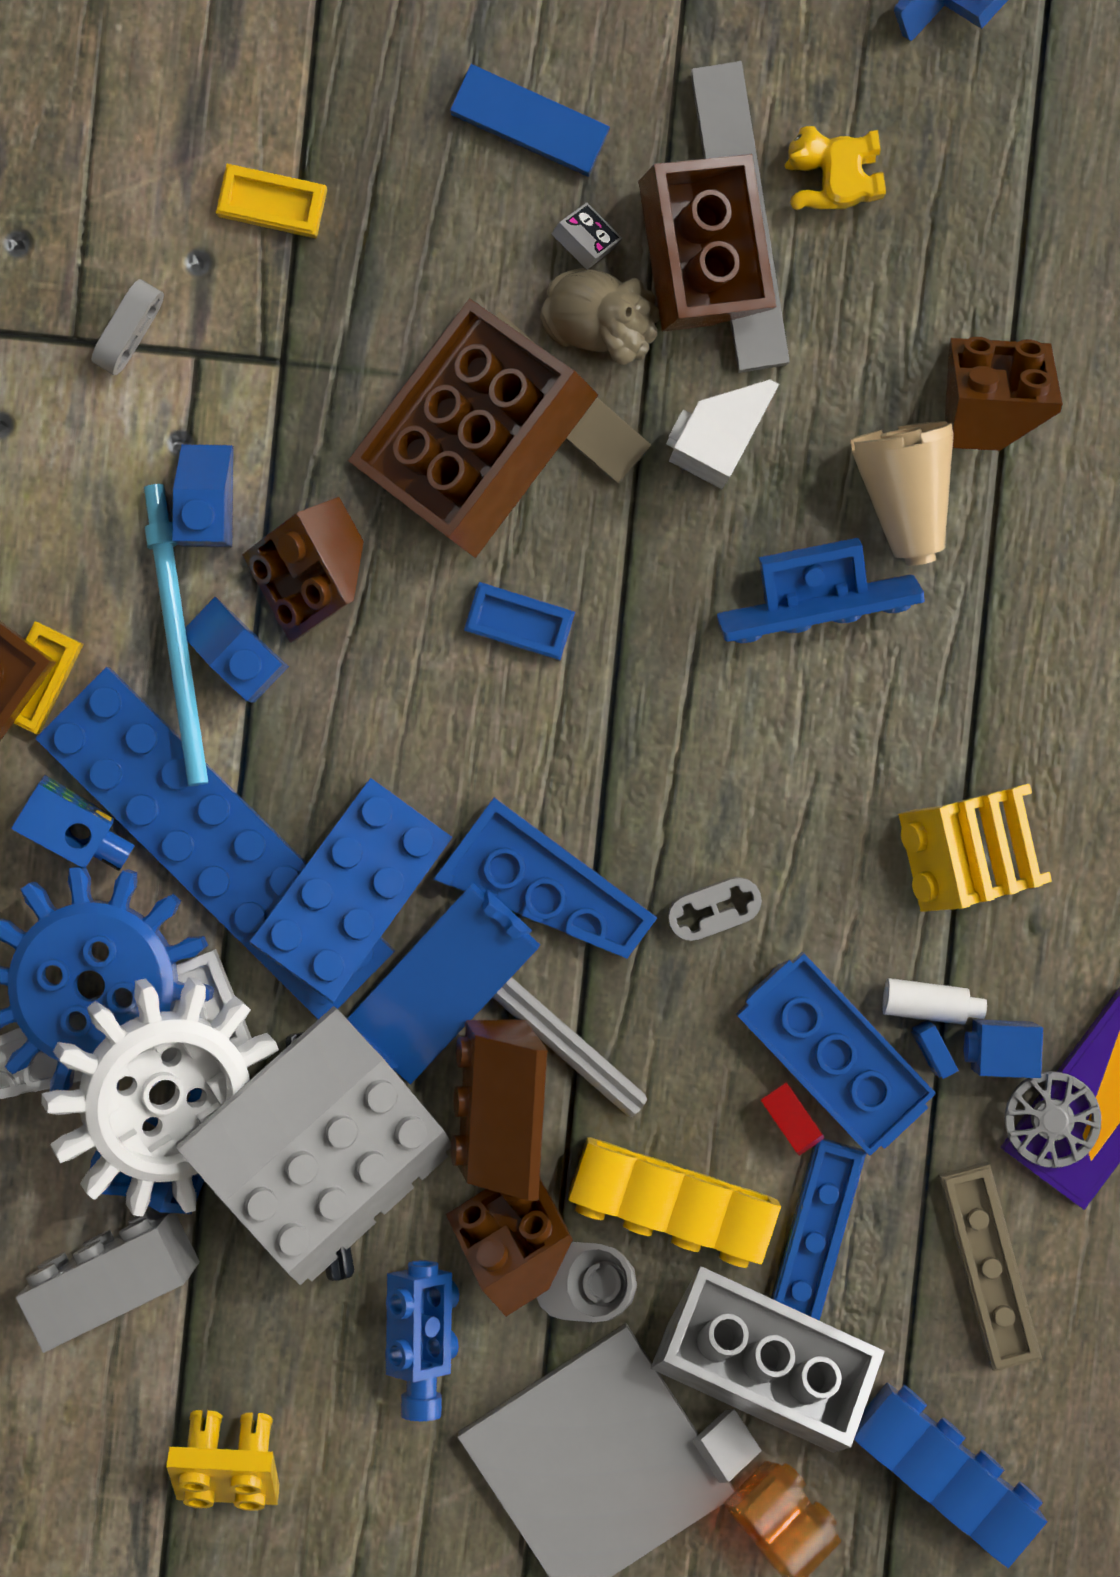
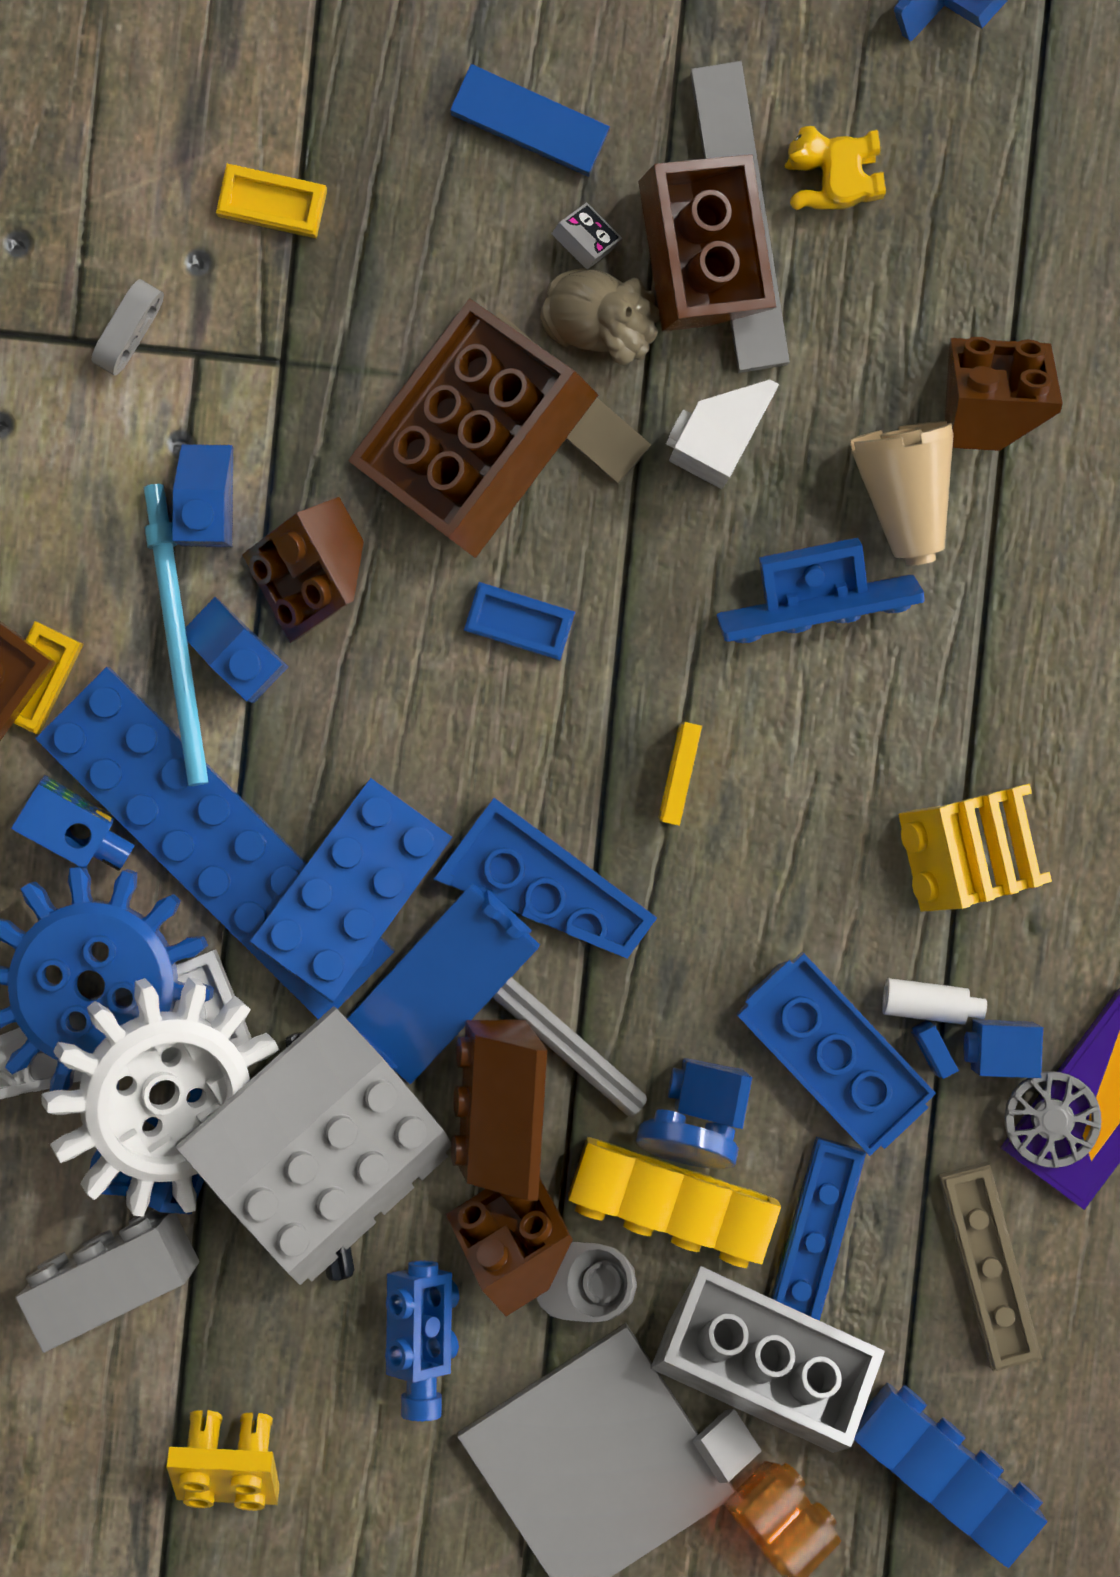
(679, 773): none -> yellow tile
(688, 1144): none -> blue tile
(711, 1092): none -> blue slope
(718, 920): light grey beam -> none
(792, 1119): red piece -> none

